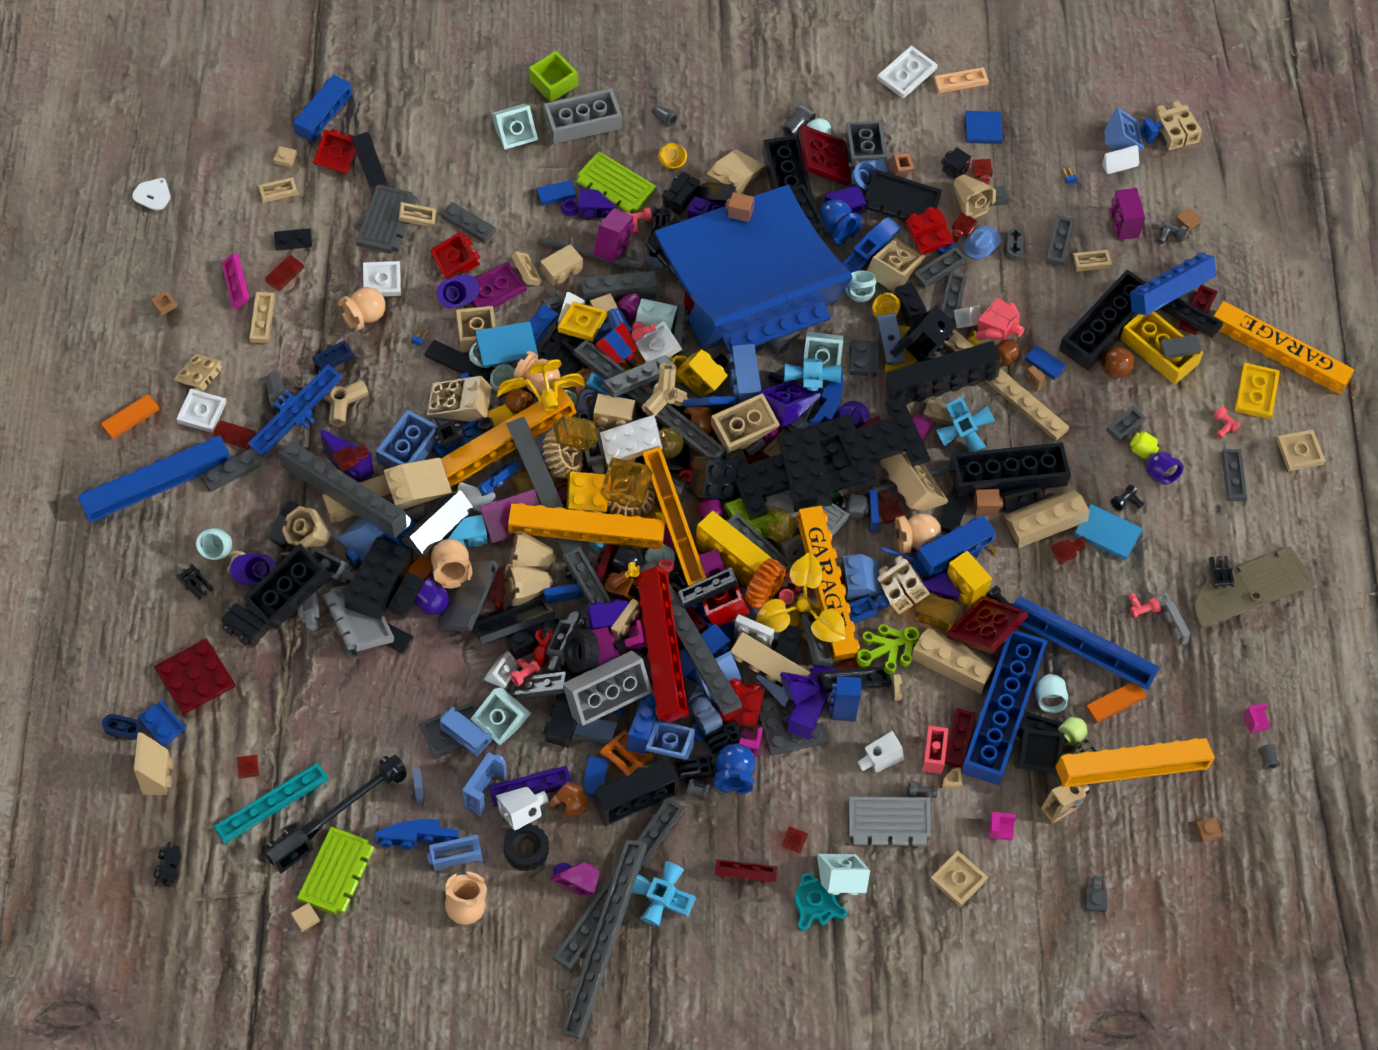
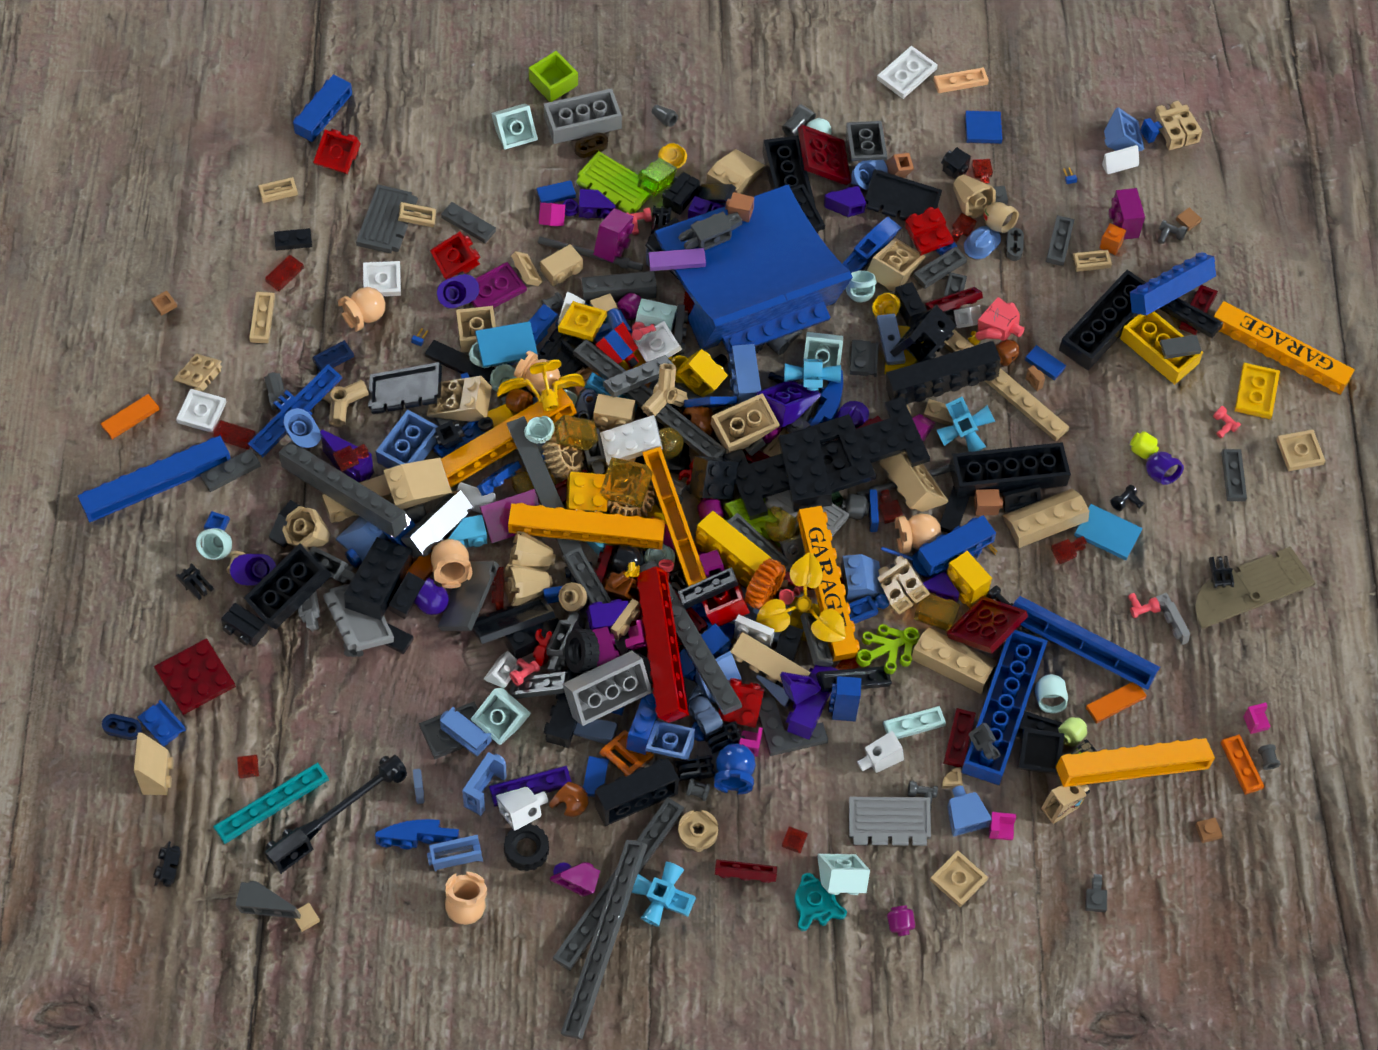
(156, 190): white piece -> none
(216, 520): none -> blue tile
(235, 280): dark pink plate -> none
(259, 900): none -> dark grey slope
(285, 157): tan plate -> none
(301, 428): none -> medium blue piece
(334, 871): lime hinge -> none
(368, 159): black tile -> none
(405, 387): none -> hinge
(539, 429): none -> light aqua hair
(552, 214): none -> dark pink panel
(572, 596): none -> tan plate
(590, 145): none -> dark brown plate
(656, 176): none -> clear neon green brick
(677, 259): none -> medium lavender tile
(696, 819): none -> tan plate
(711, 231): none -> dark grey hinge
(840, 220): blue tile -> none
(896, 681): tan tile -> none
(901, 920): none -> magenta head
(915, 722): none -> light aqua tile
(935, 749): coral brick -> none
(956, 300): none -> dark red plate
(967, 812): none -> medium blue torso
(982, 739): none -> dark grey plate
(996, 214): none -> tan helmet
(1112, 239): none -> orange brick
(1117, 362): dark orange helmet -> none
(1126, 424): dark grey plate -> none
(1242, 764): none -> orange tile

